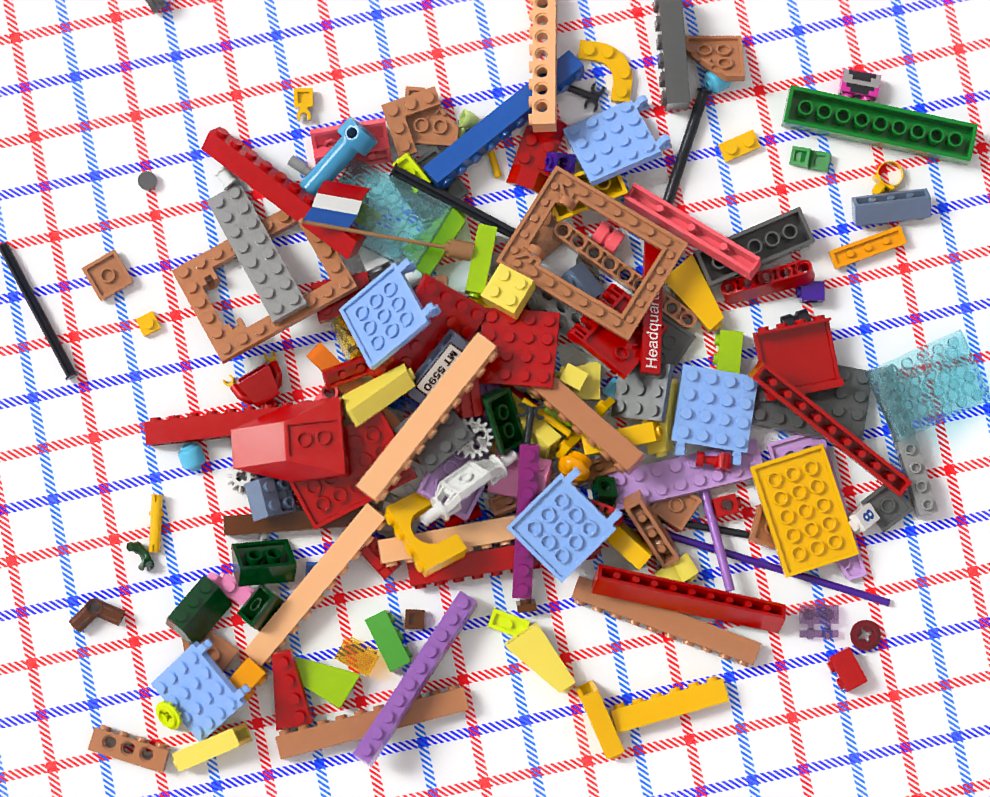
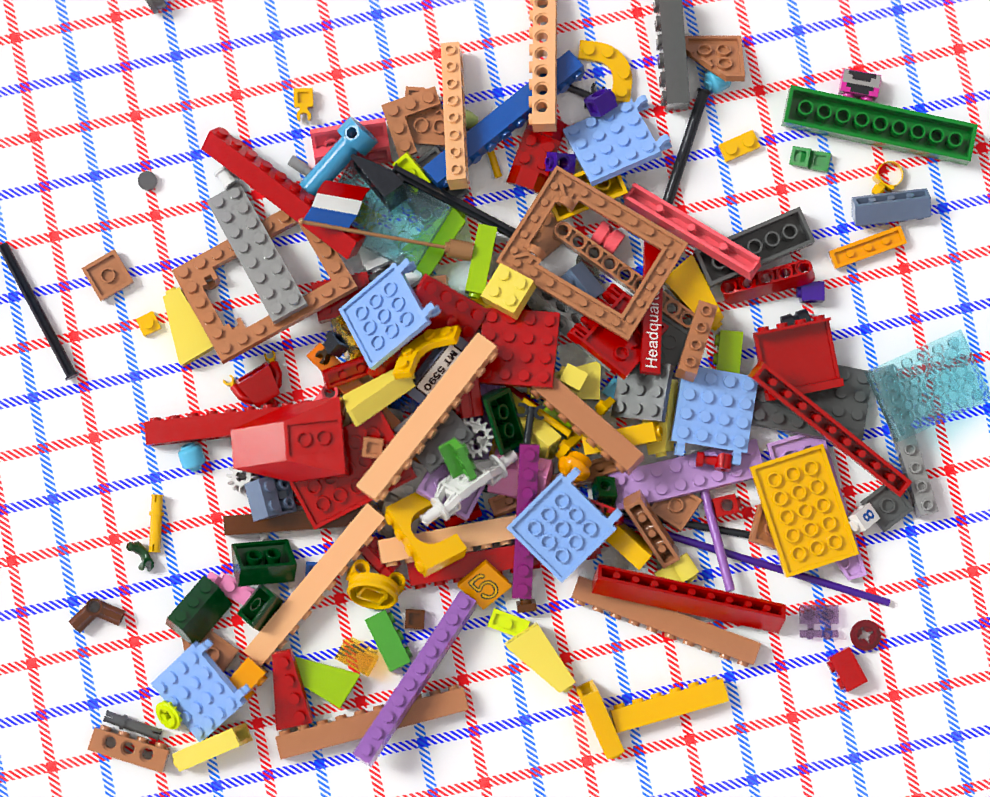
(132, 725): none -> dark grey pin
(187, 332): none -> light yellow slope
(334, 345): none -> black piece
(372, 447): none -> nougat plate
(382, 181): none -> black slope
(388, 587): none -> yellow piece
(418, 347): none -> yellow plate
(454, 116): none -> light nougat brick
(456, 459): none -> bright green bracket
(484, 584): none -> light orange tile
(601, 102): none -> dark purple brick
(696, 341): none -> nougat brick

